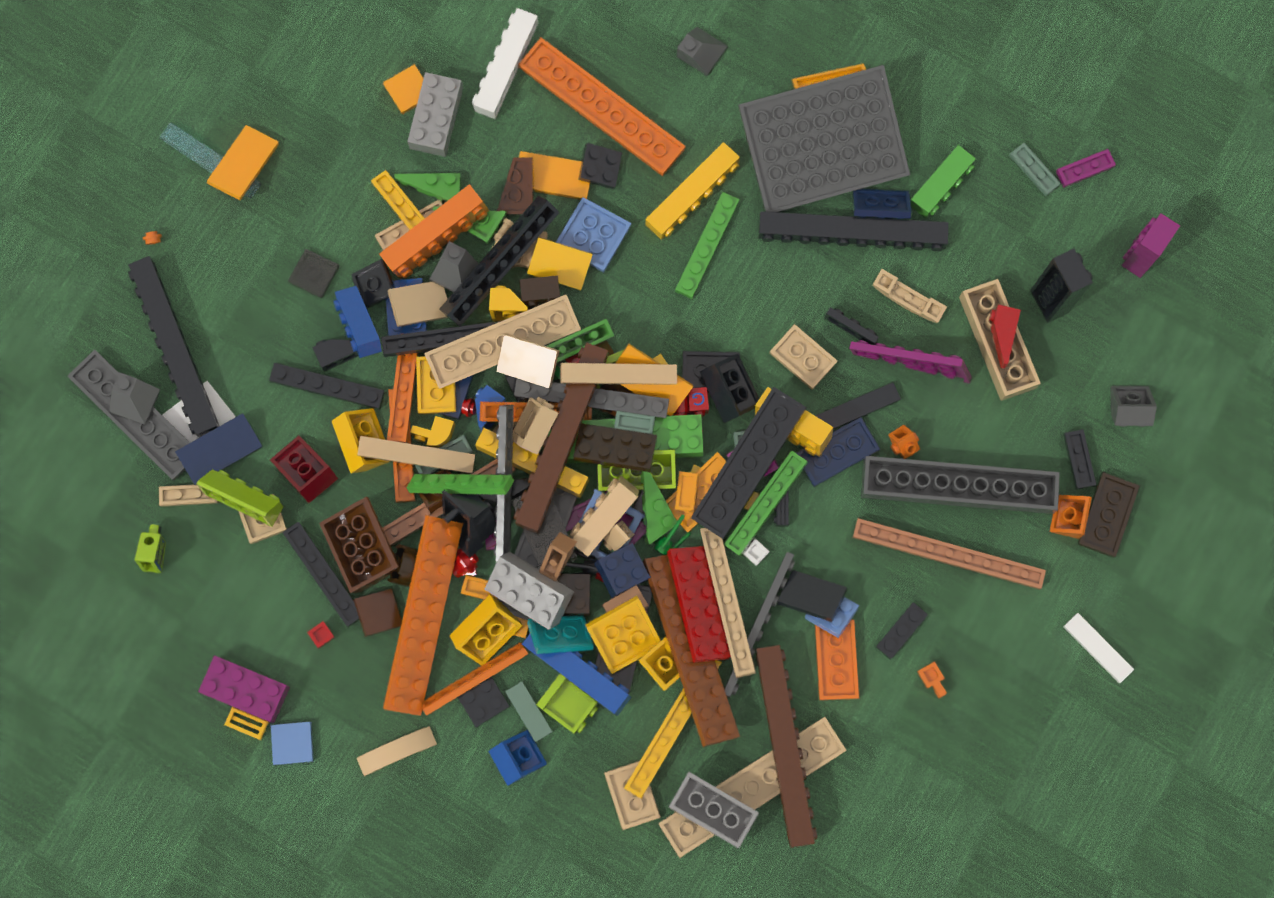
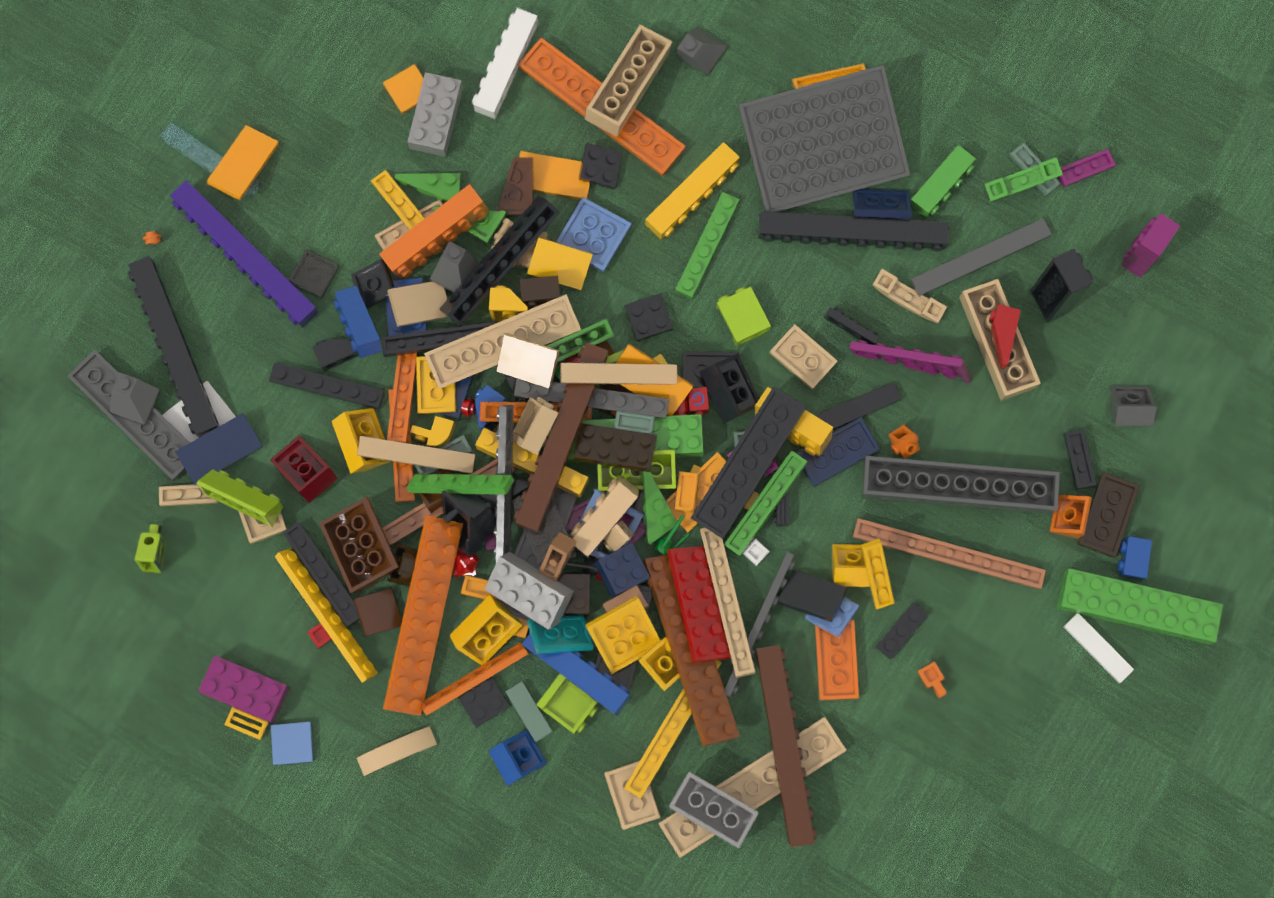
(246, 256): none -> dark purple brick
(326, 615): none -> yellow plate
(628, 80): none -> tan brick
(648, 317): none -> black plate
(743, 315): none -> lime panel
(849, 566): none -> yellow slope
(877, 574): none -> yellow tile
(981, 257): none -> dark grey tile
(1024, 179): none -> bright green slope
(1134, 558): none -> blue brick
(1140, 606): none -> bright green brick

